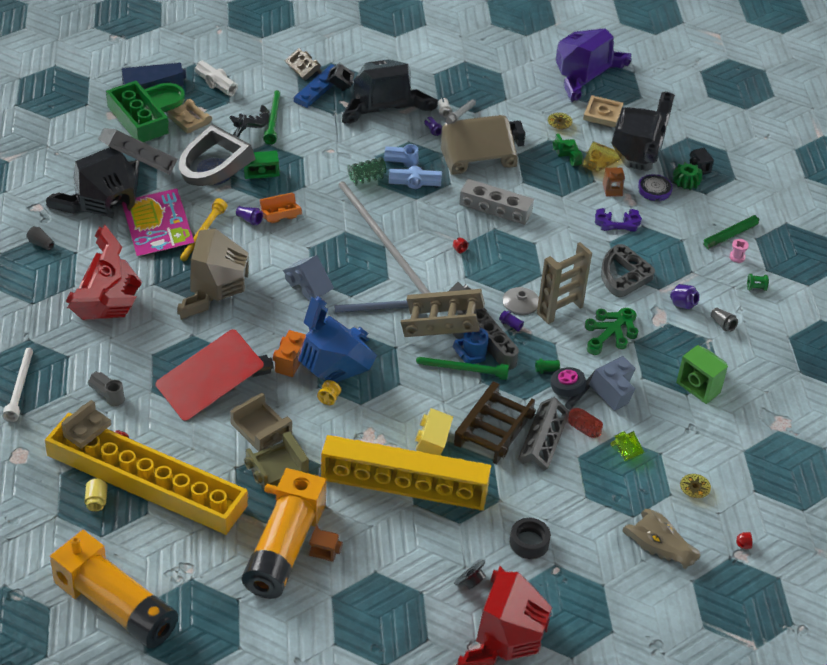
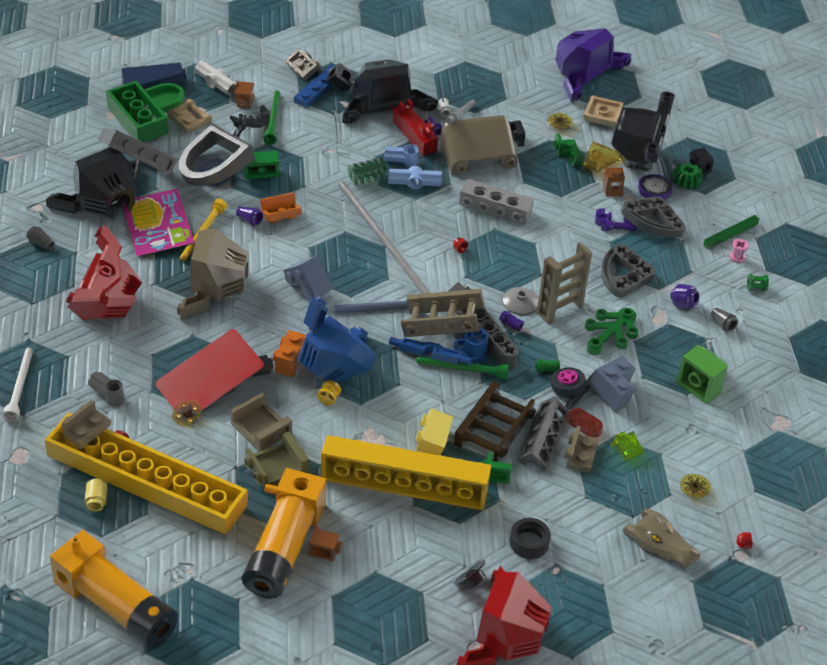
(186, 412): none -> piece
(243, 94): none -> dark orange window
(415, 128): none -> red brick
(438, 351): none -> blue piece
(499, 471): none -> green bracket
(581, 452): none -> dark tan bracket
(657, 206): none -> dark grey beam

